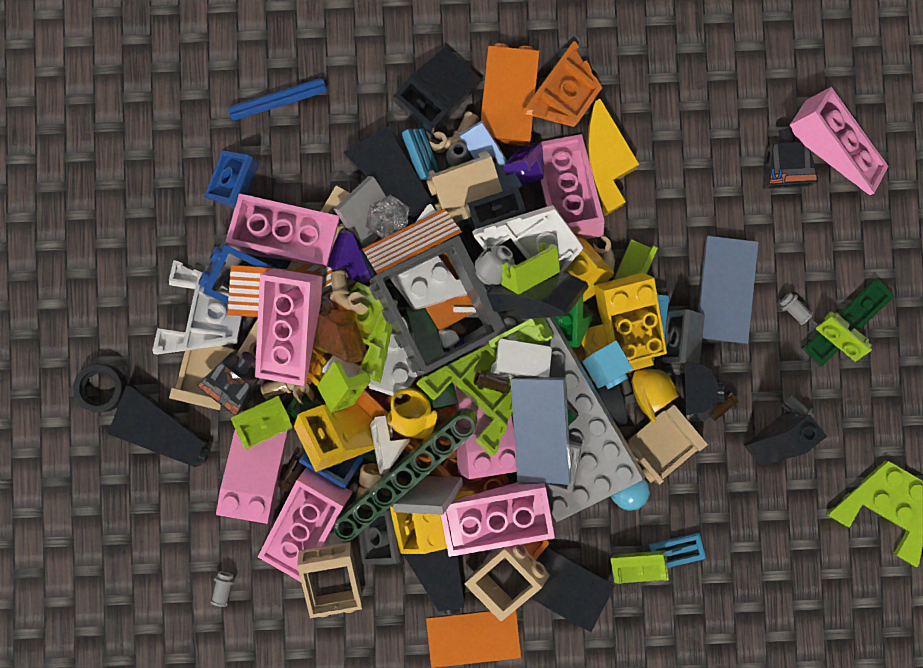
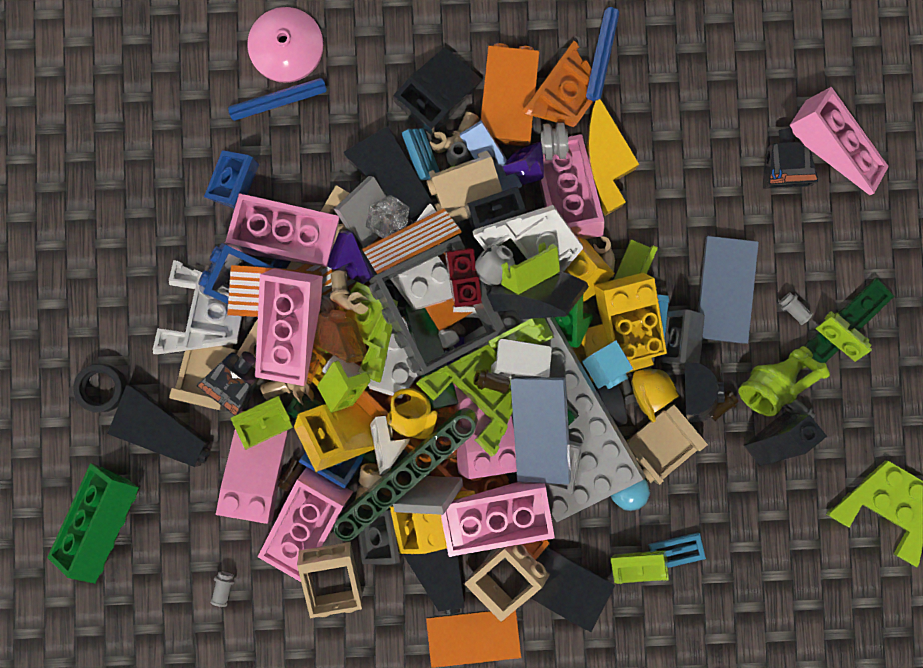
(92, 524): none -> green slope
(290, 59): none -> bright pink dish
(463, 277): none -> dark red slope
(554, 141): none -> light grey wheel
(602, 54): none -> blue axle
(776, 385): none -> lime piece

